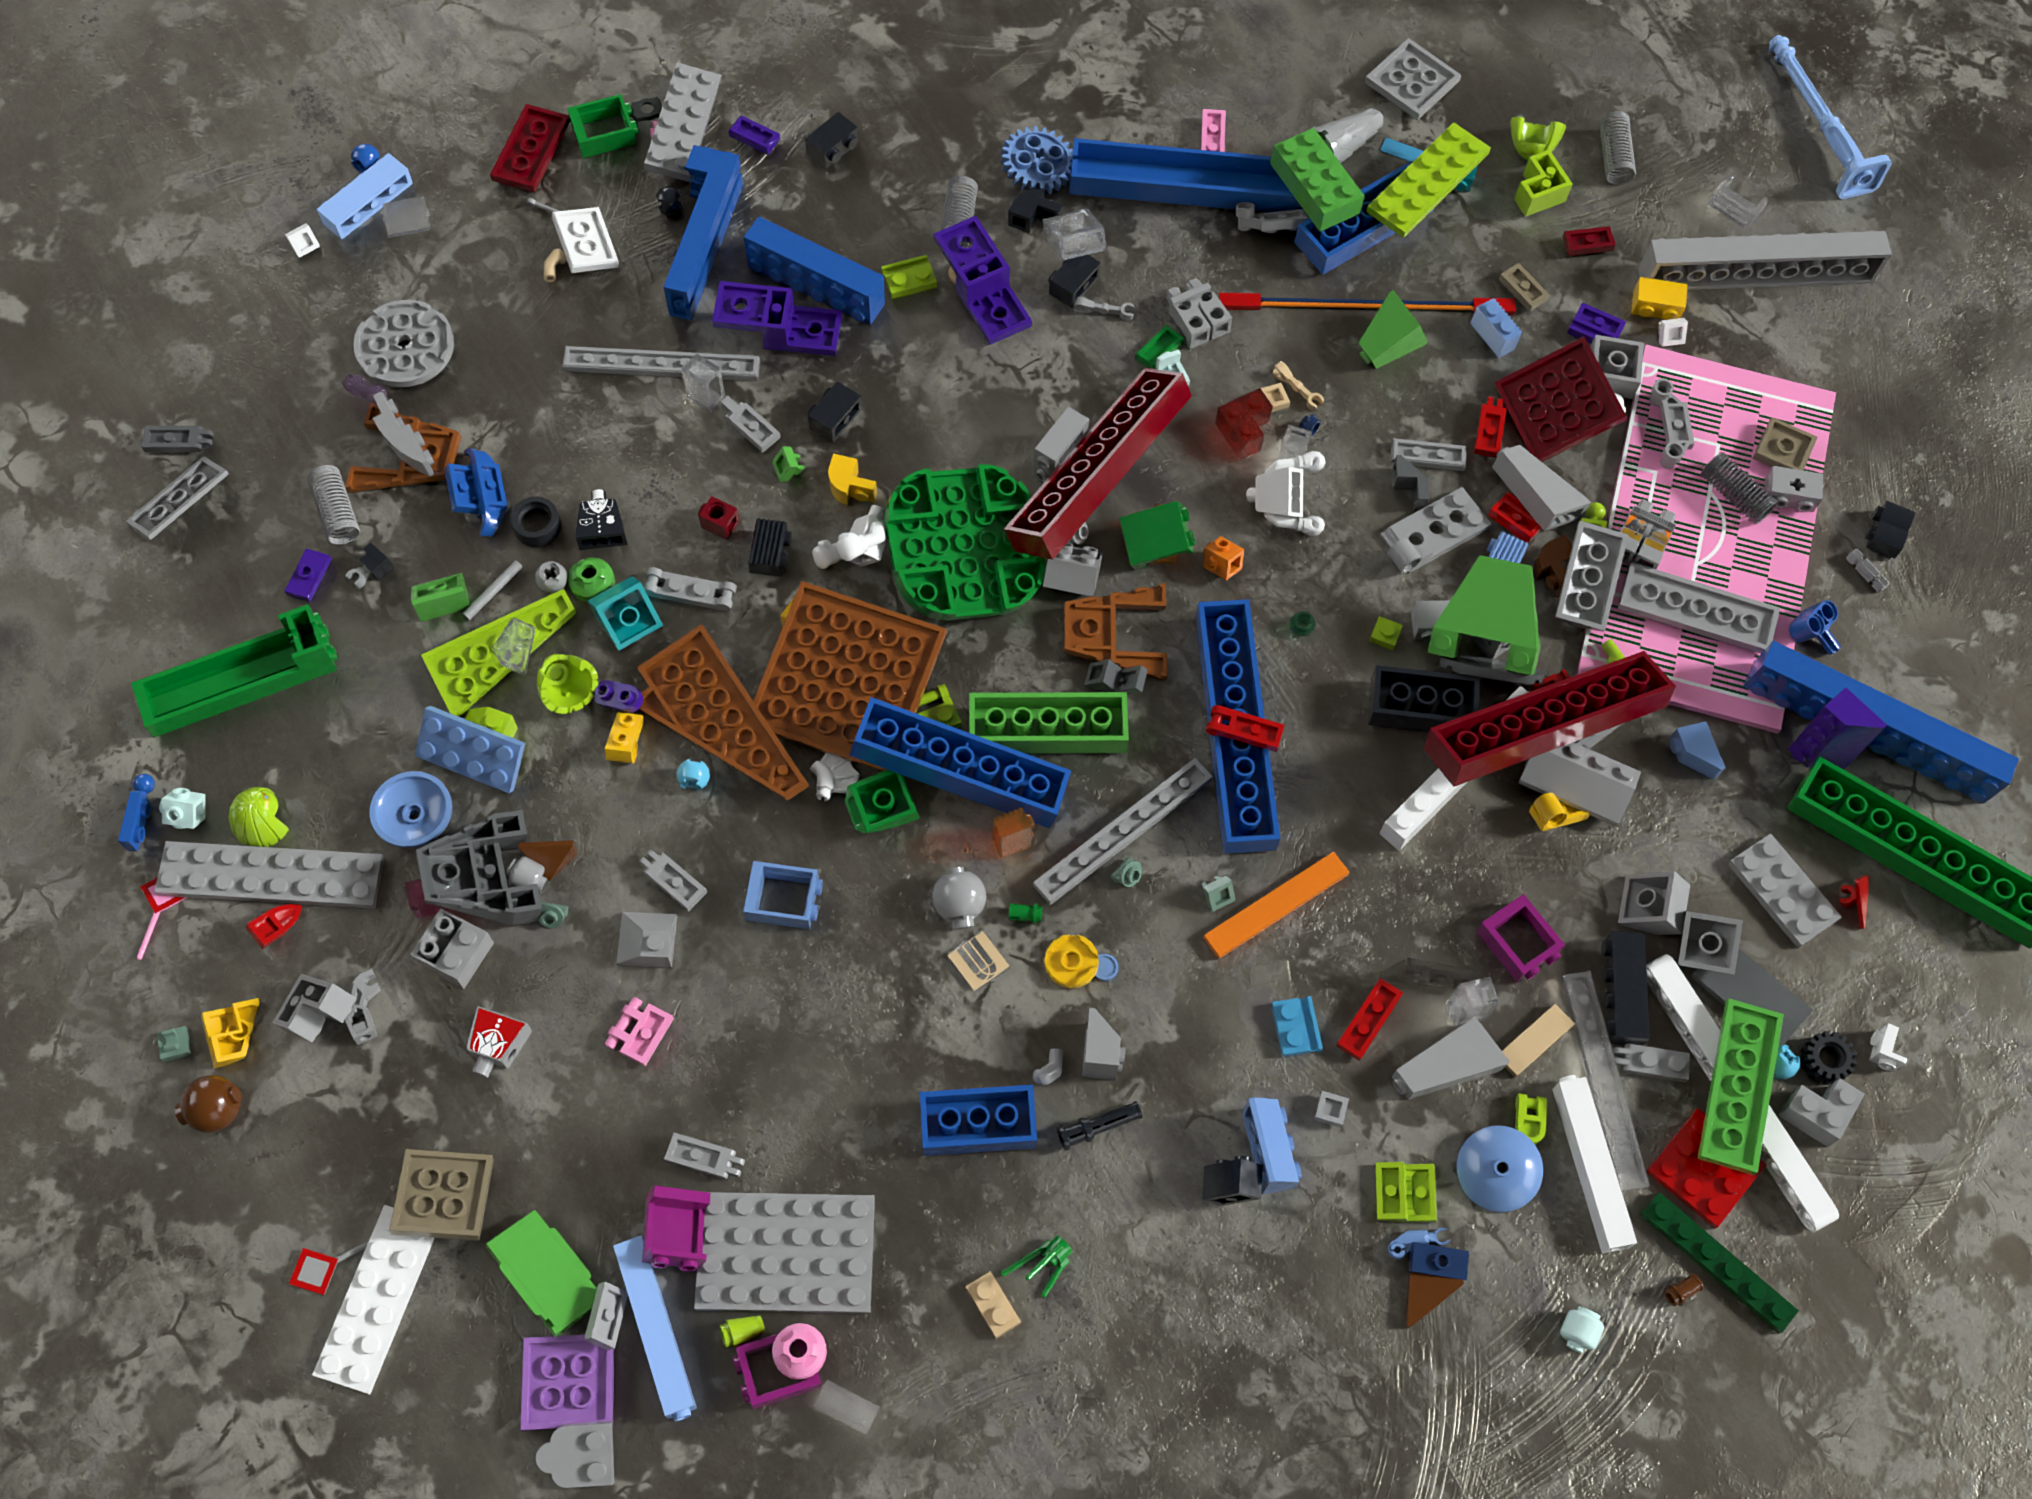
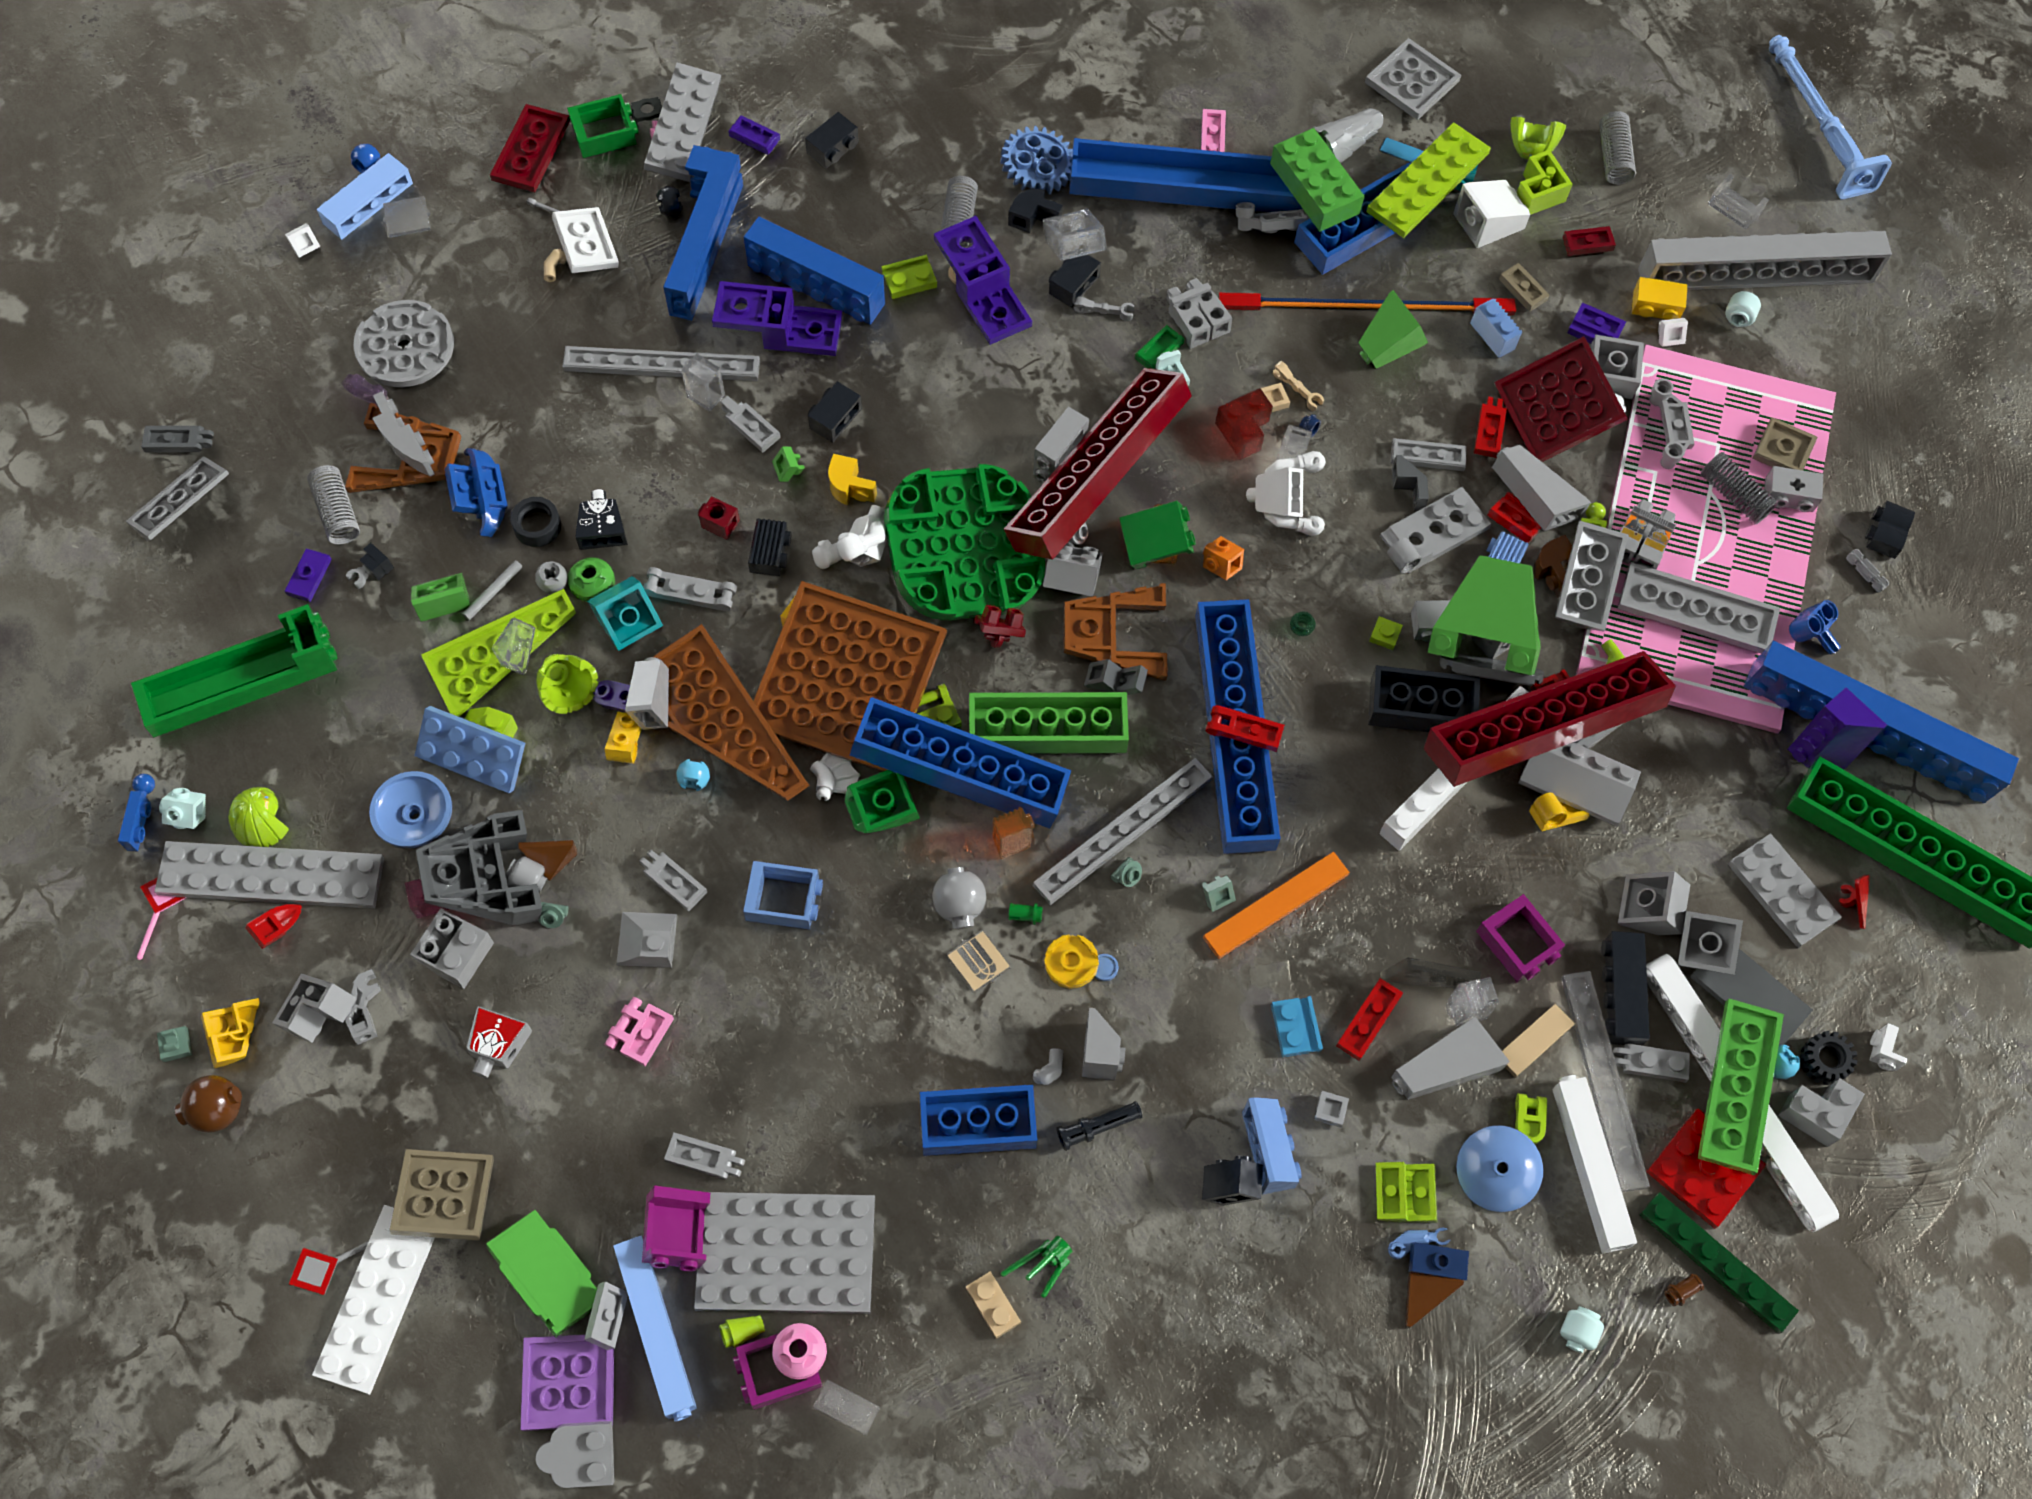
(649, 694): none -> light grey slope
(1000, 629): none -> dark red hips
(1490, 211): none -> white slope
(1697, 749): medium blue slope -> none
(1743, 309): none -> light aqua head

